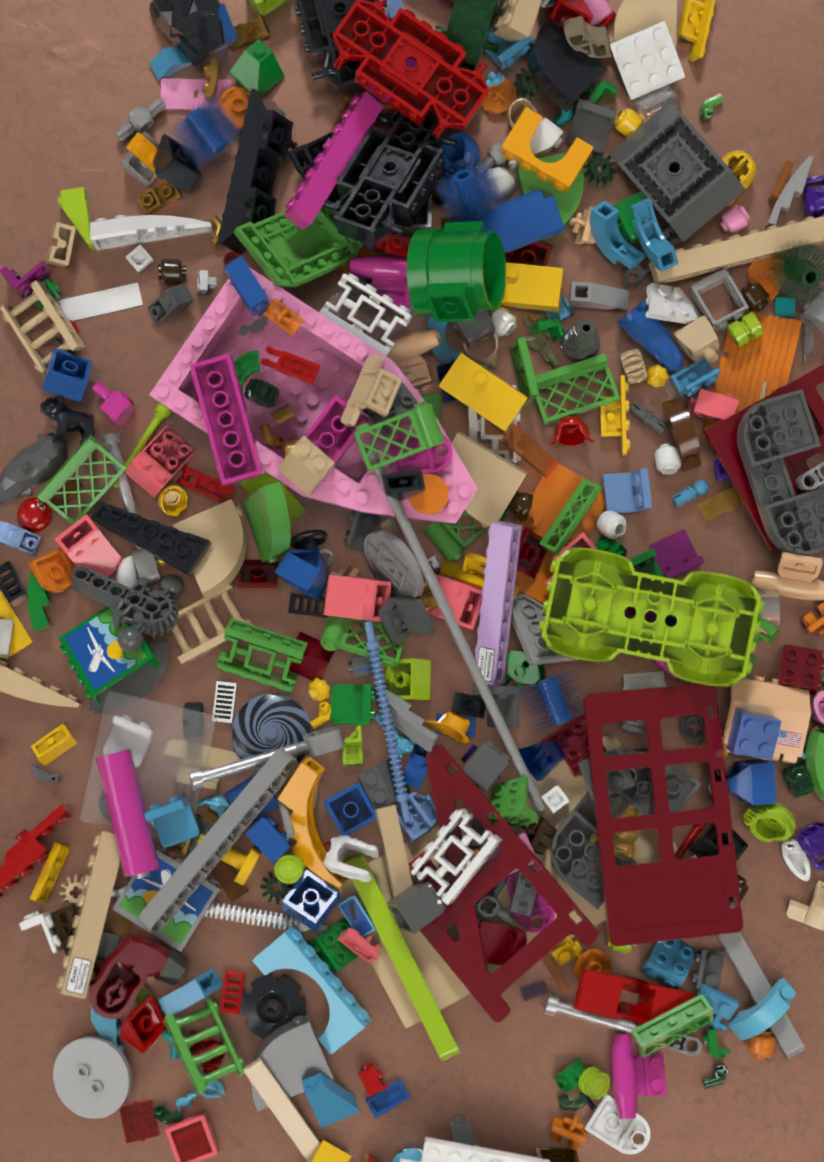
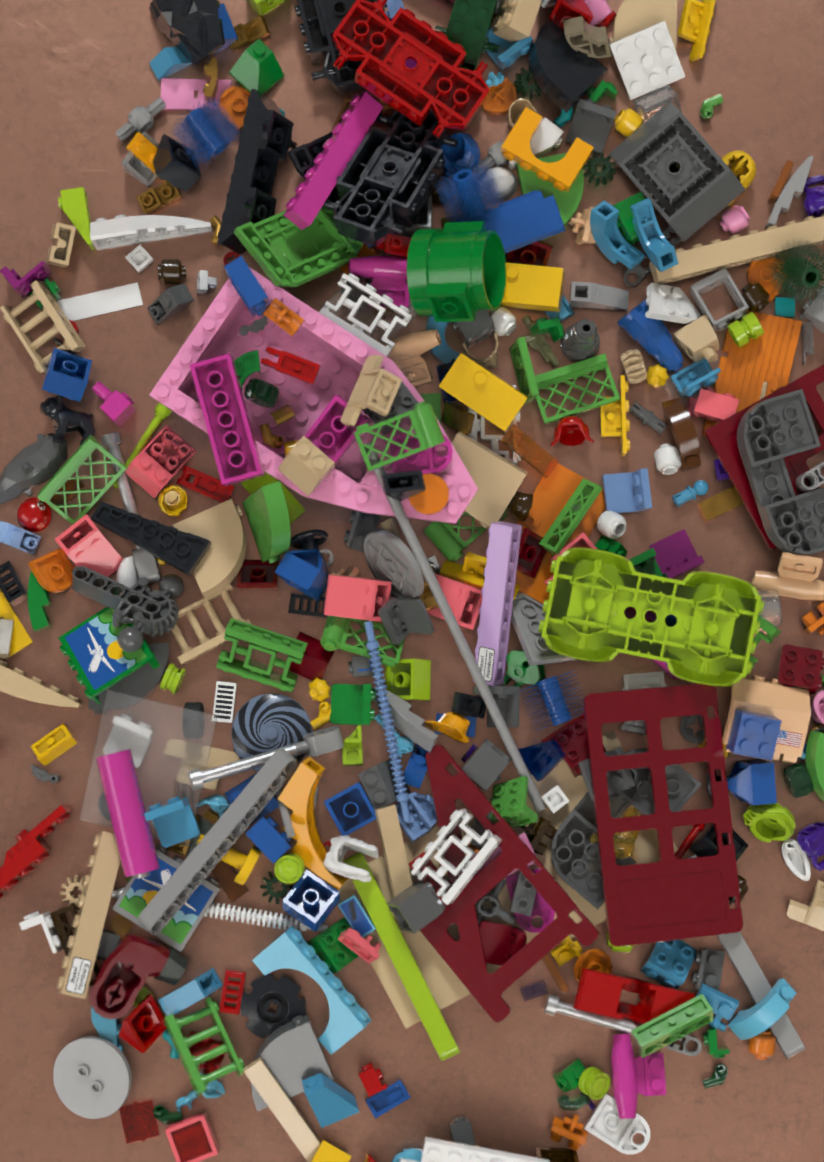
(50, 872): yellow tile -> none
(172, 678): none -> lime wheel
(457, 417): none -> pearl gold slope

